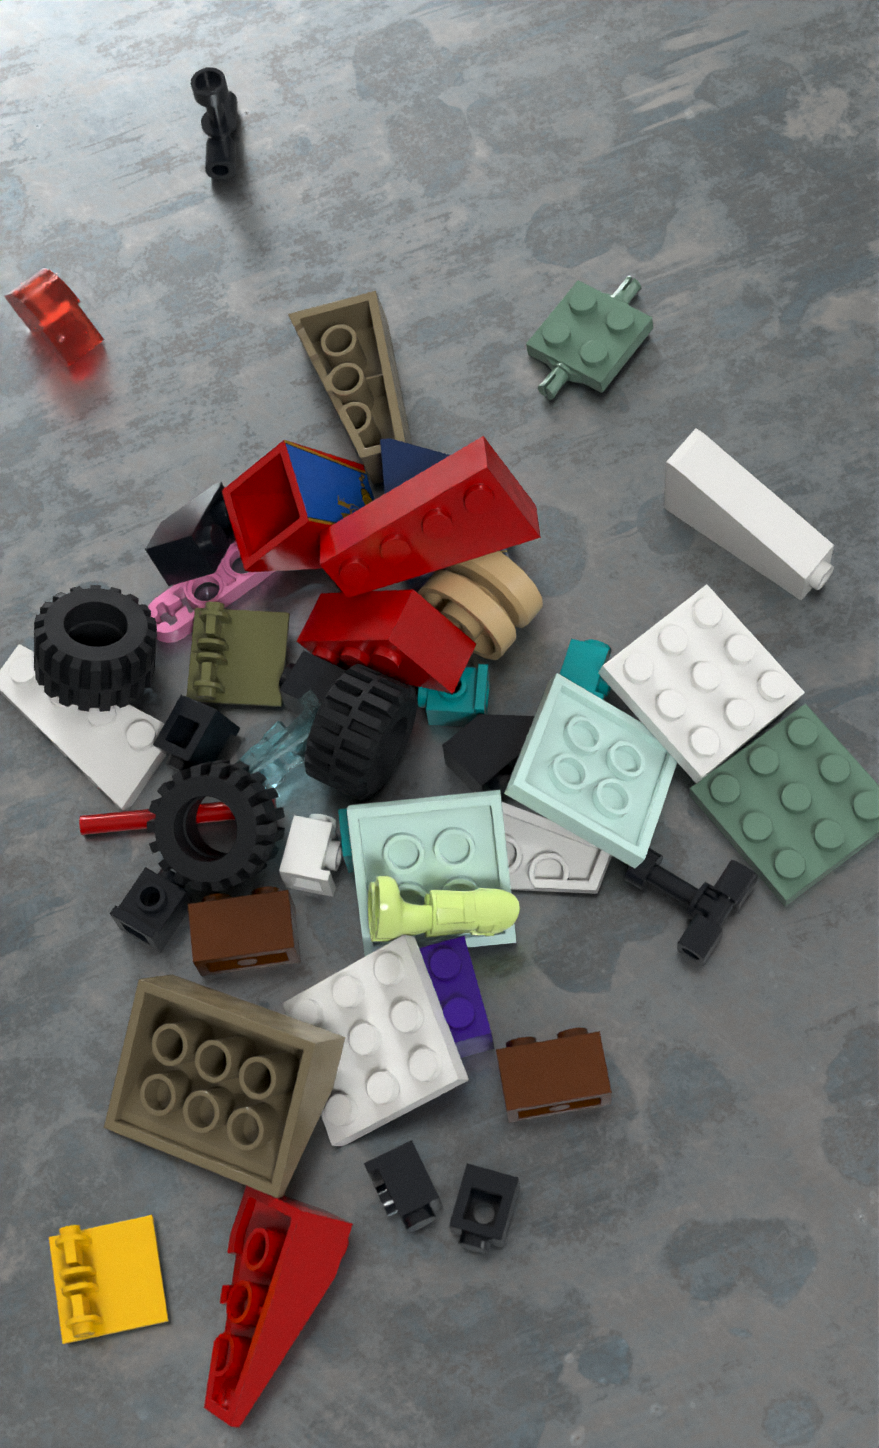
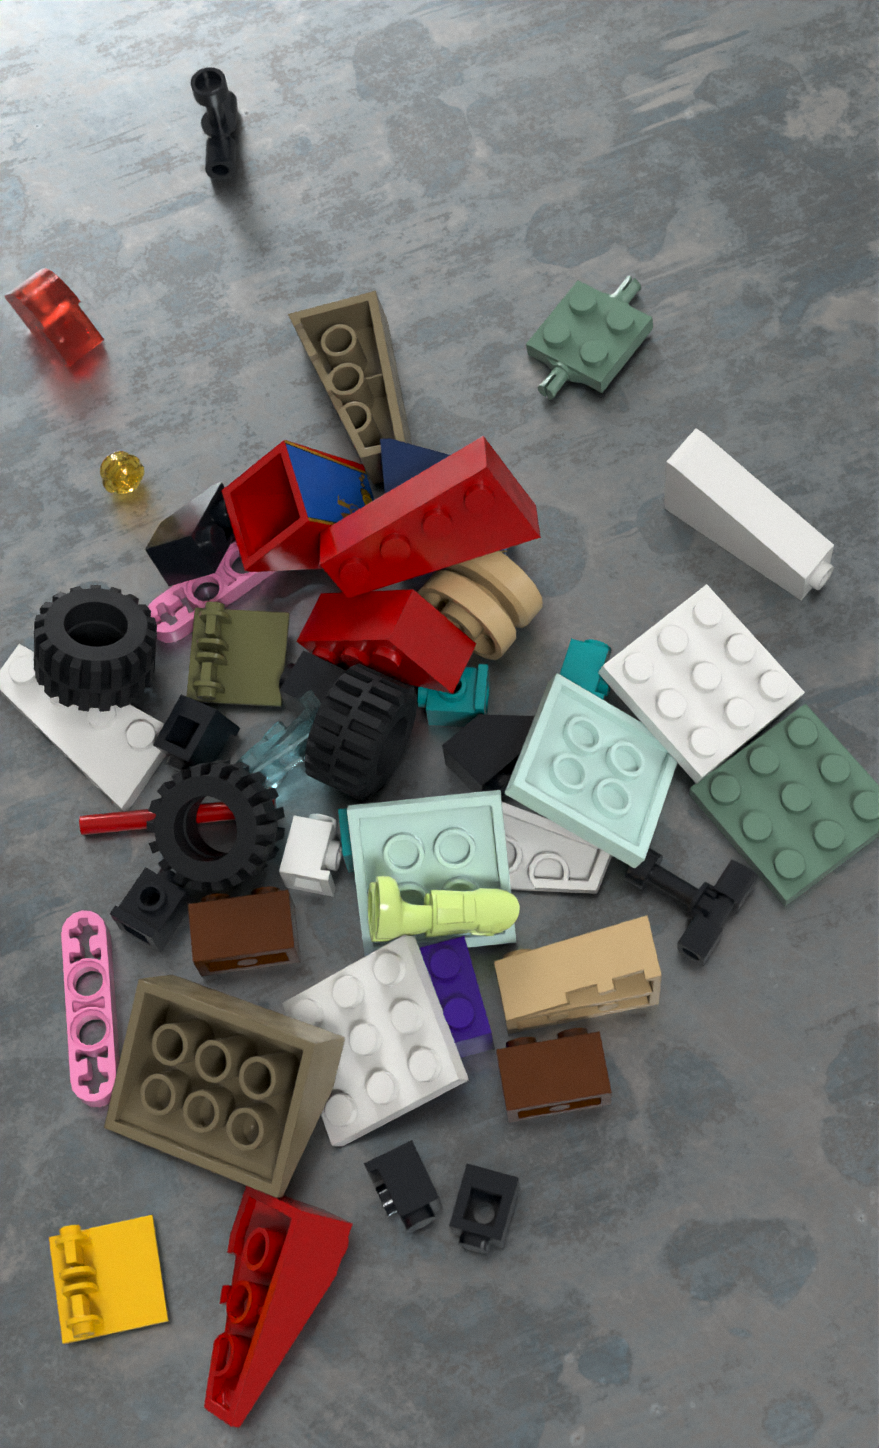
(94, 1007): none -> bright pink beam
(121, 472): none -> clear yellow plate
(580, 977): none -> tan wedge

